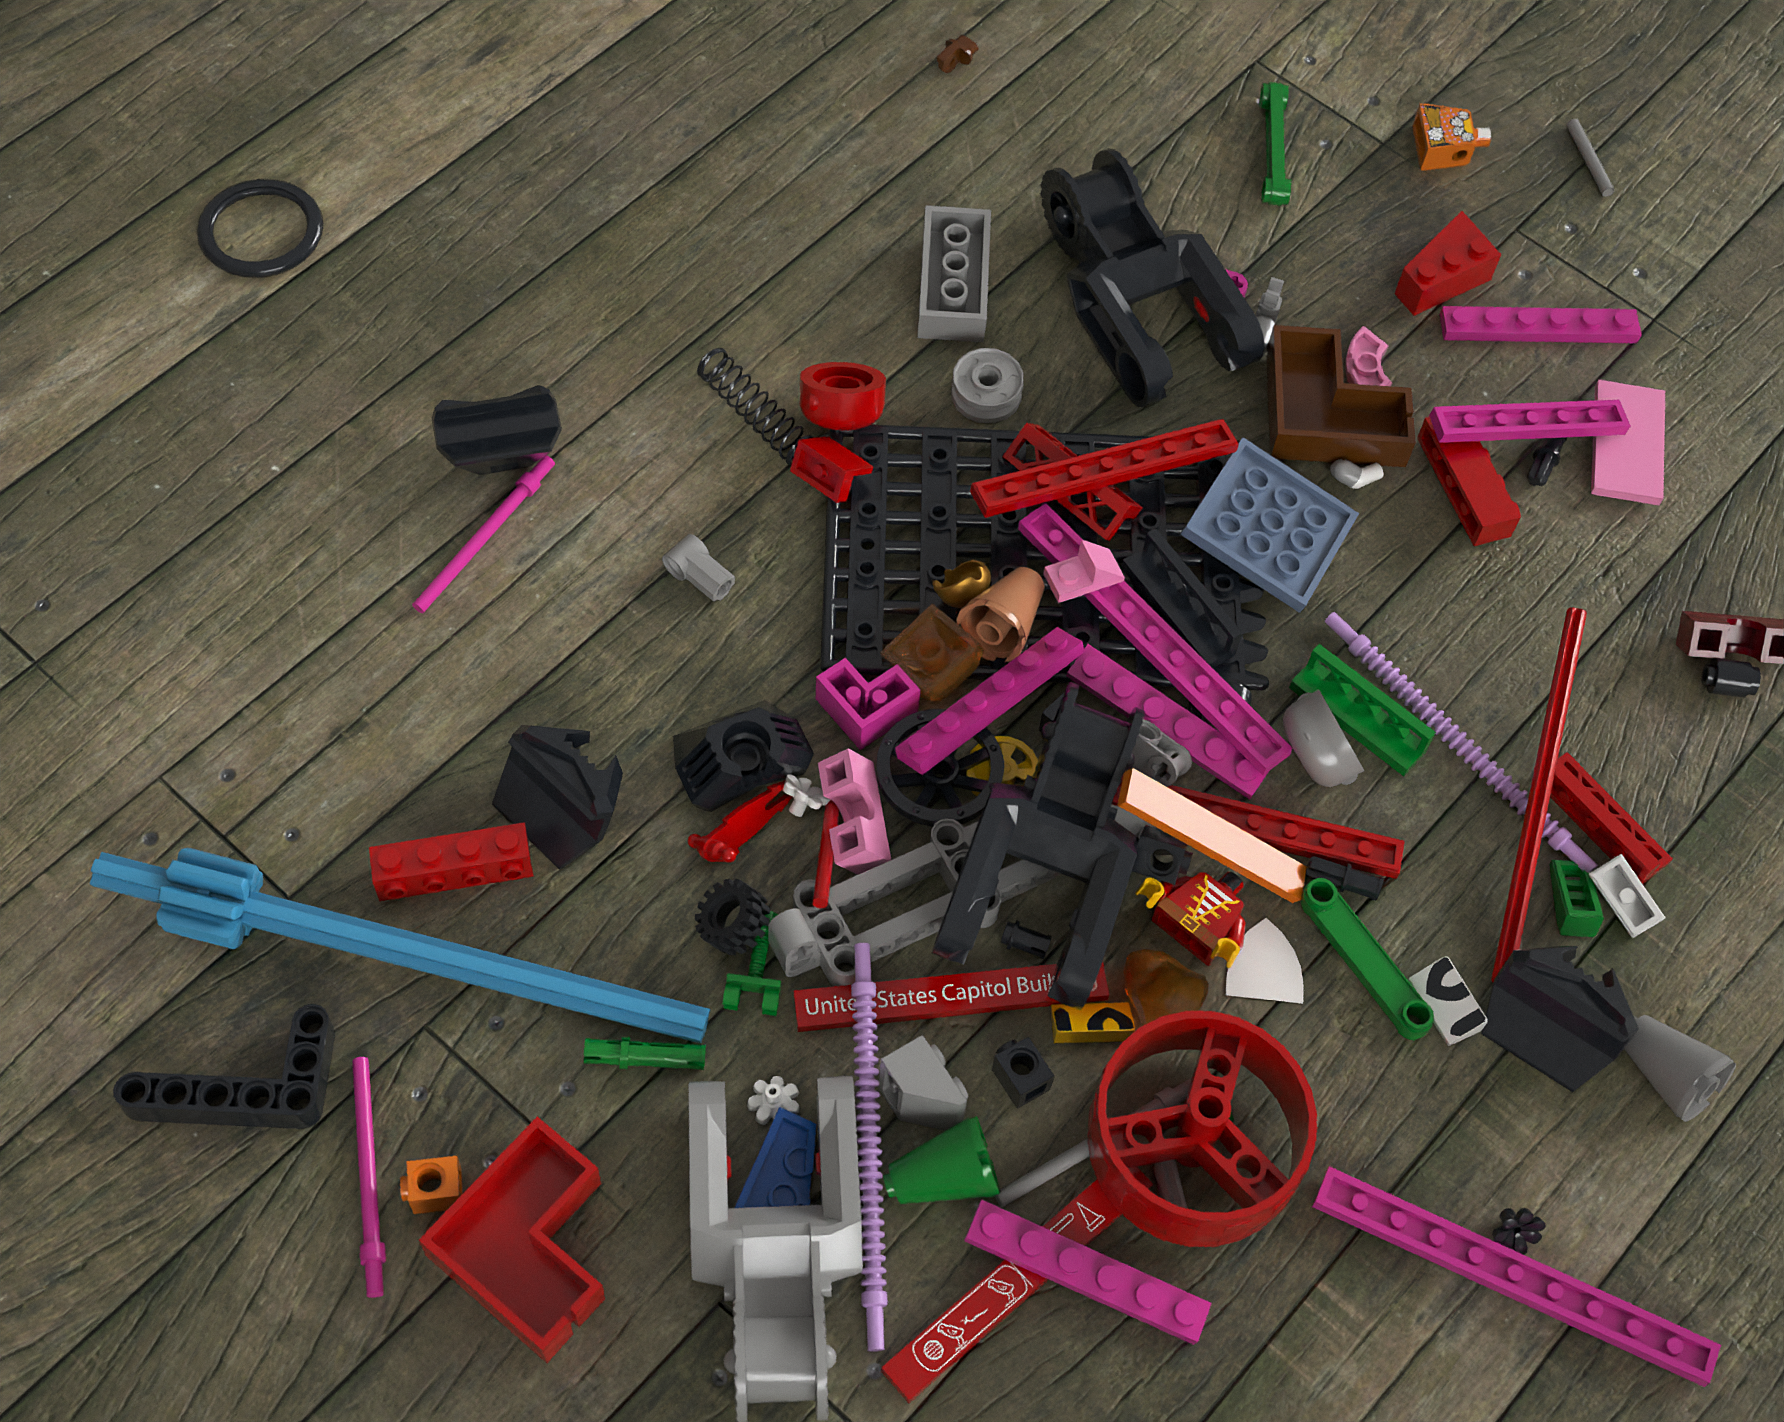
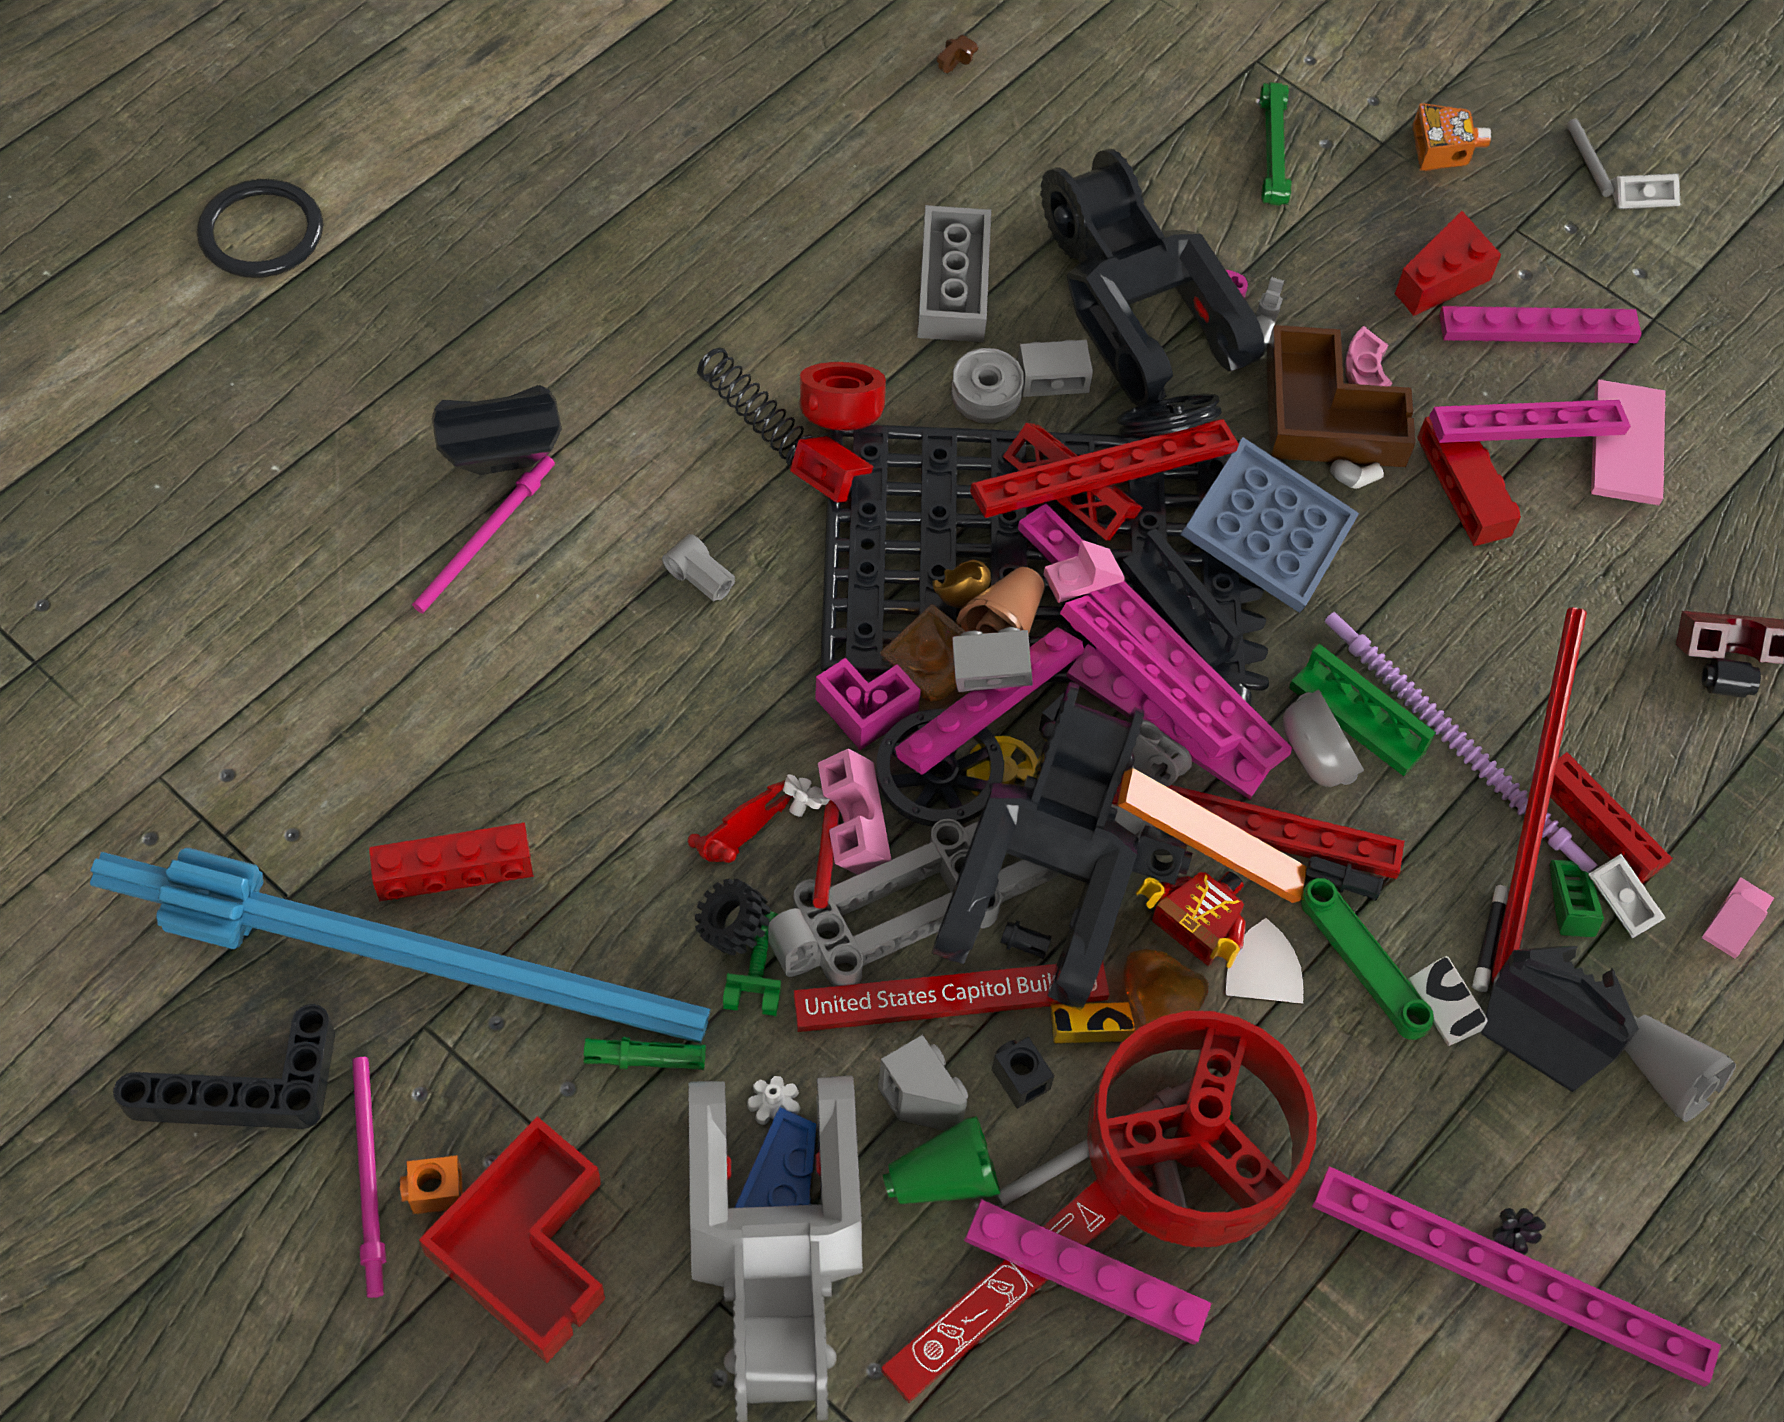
(557, 791): black helmet -> none
(739, 754): black helmet -> none
(874, 1297): lavender hose -> none
(992, 660): none -> light grey brick
(1055, 368): none -> light grey brick
(1151, 676): none -> dark pink plate
(1169, 415): none -> black wedge
(1491, 939): none -> black bar
(1545, 459): black axle -> none
(1646, 191): none -> white slope
(1738, 918): none -> bright pink slope

